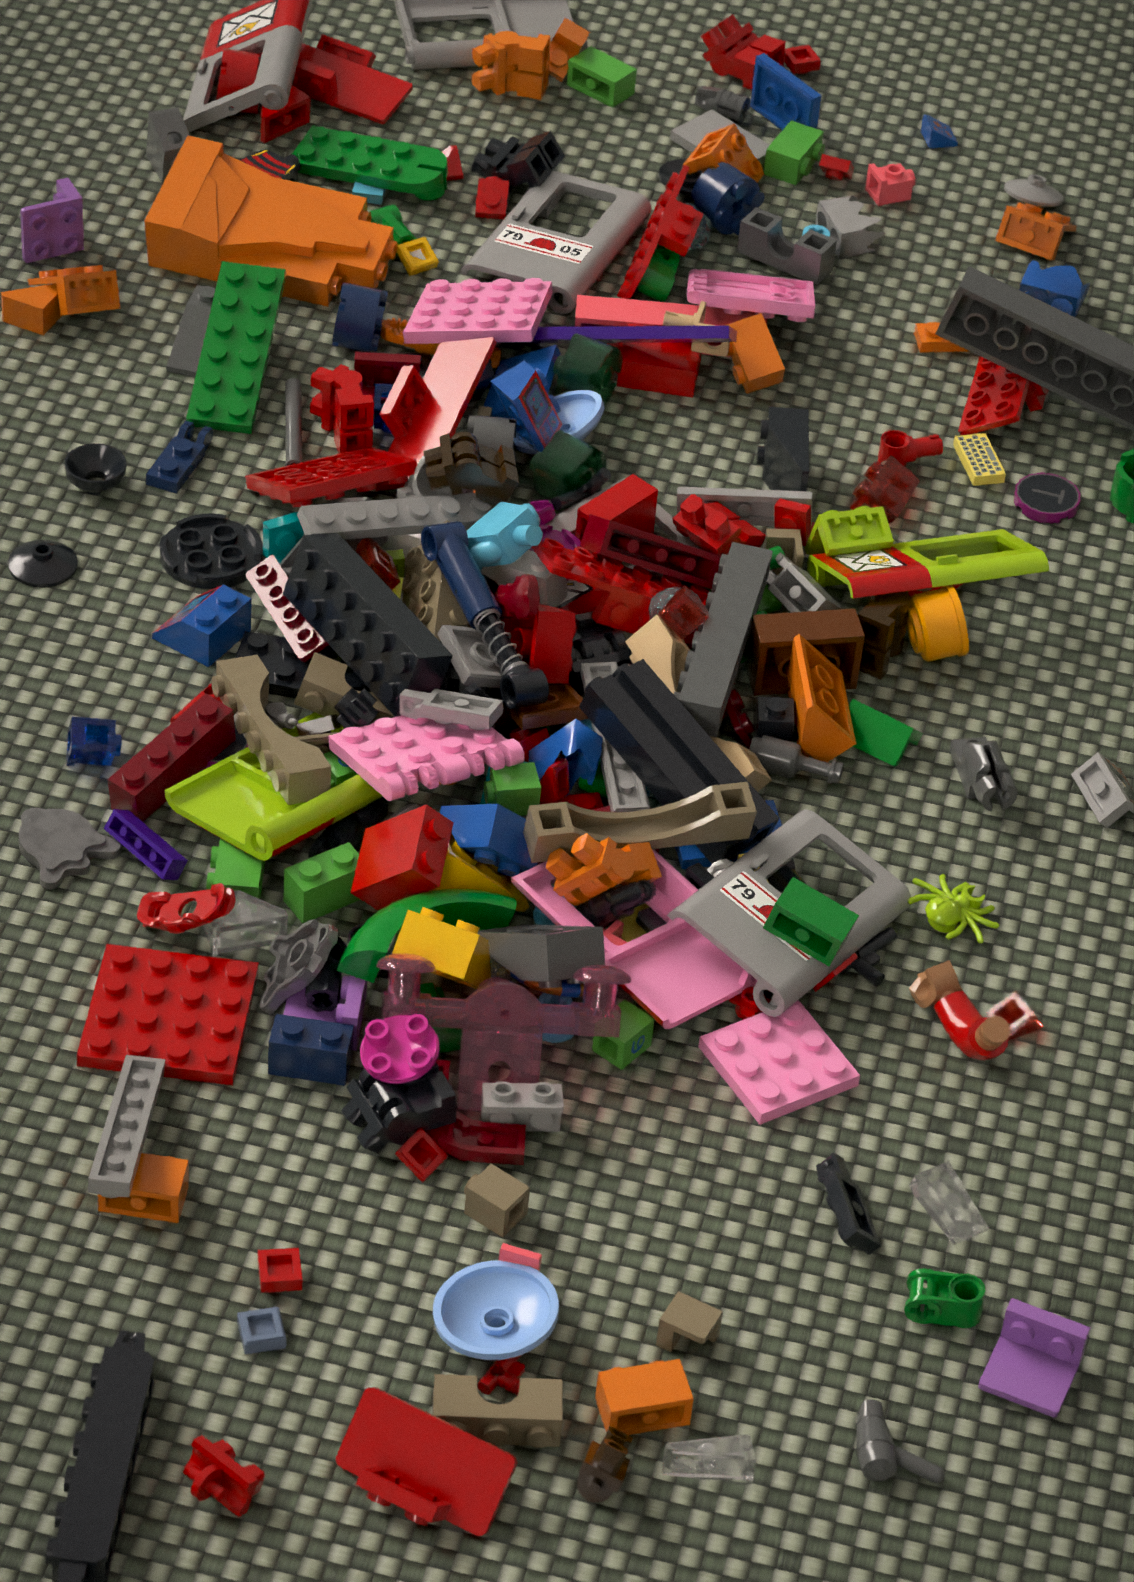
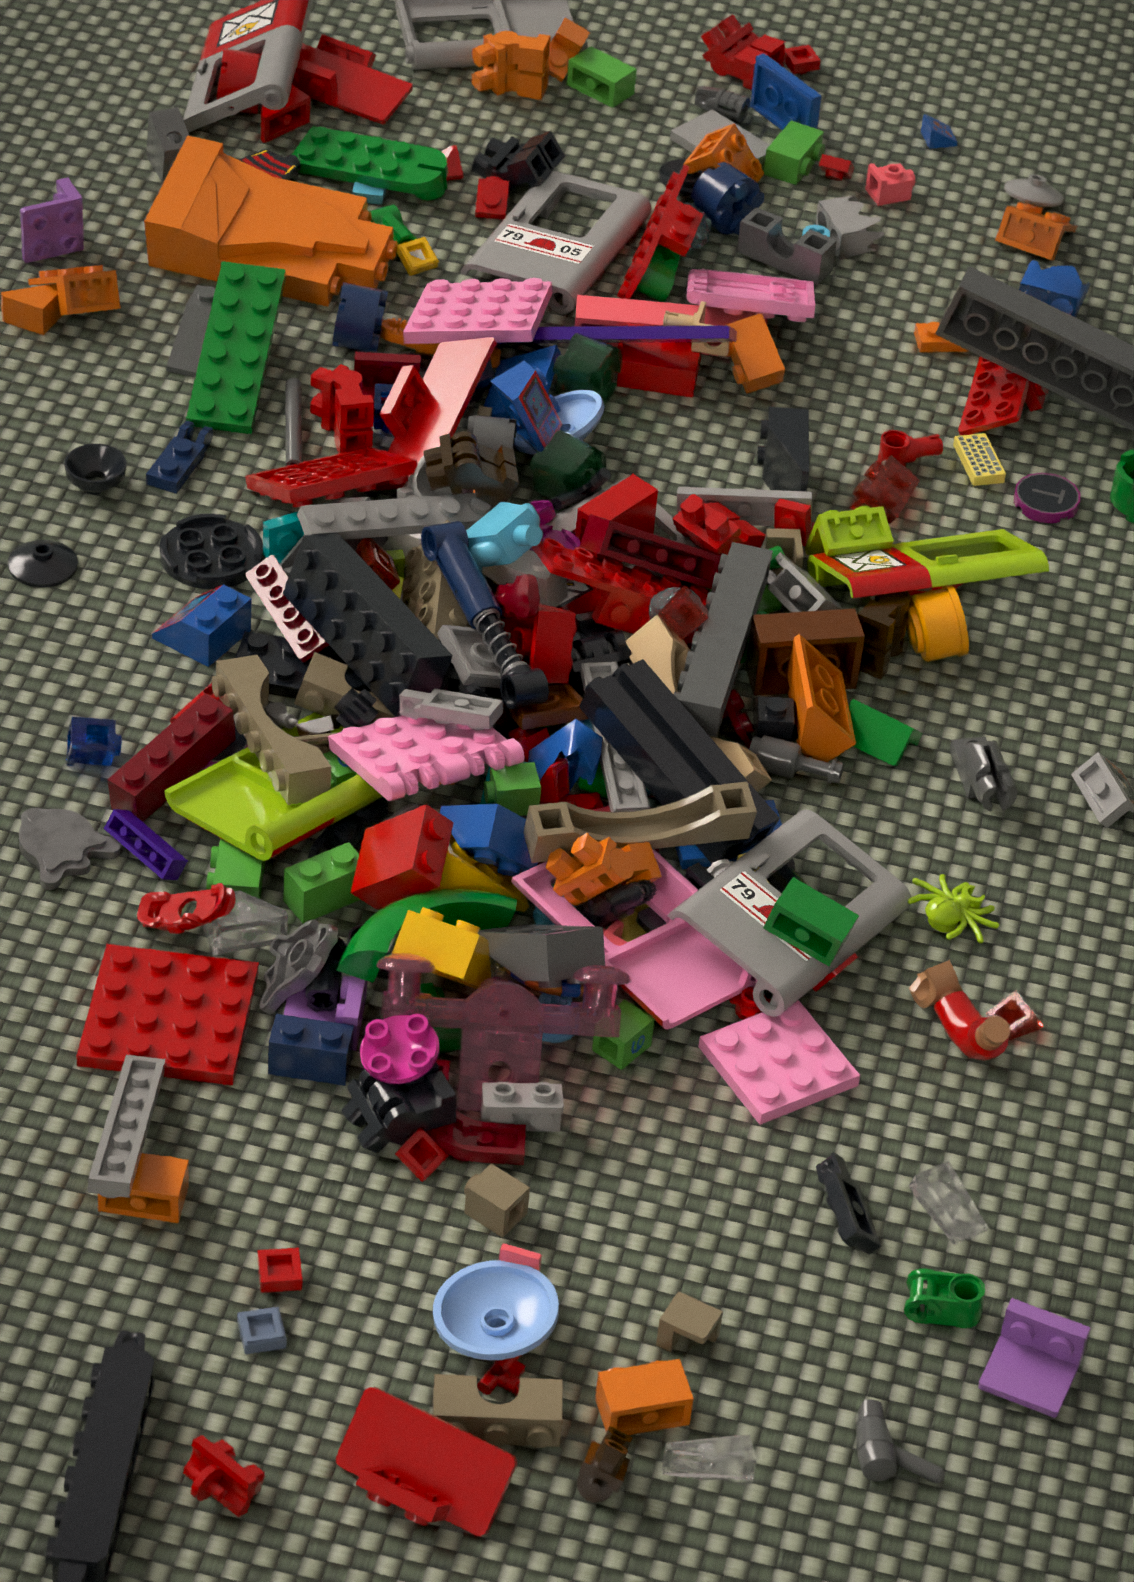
(868, 958): black hose -> none

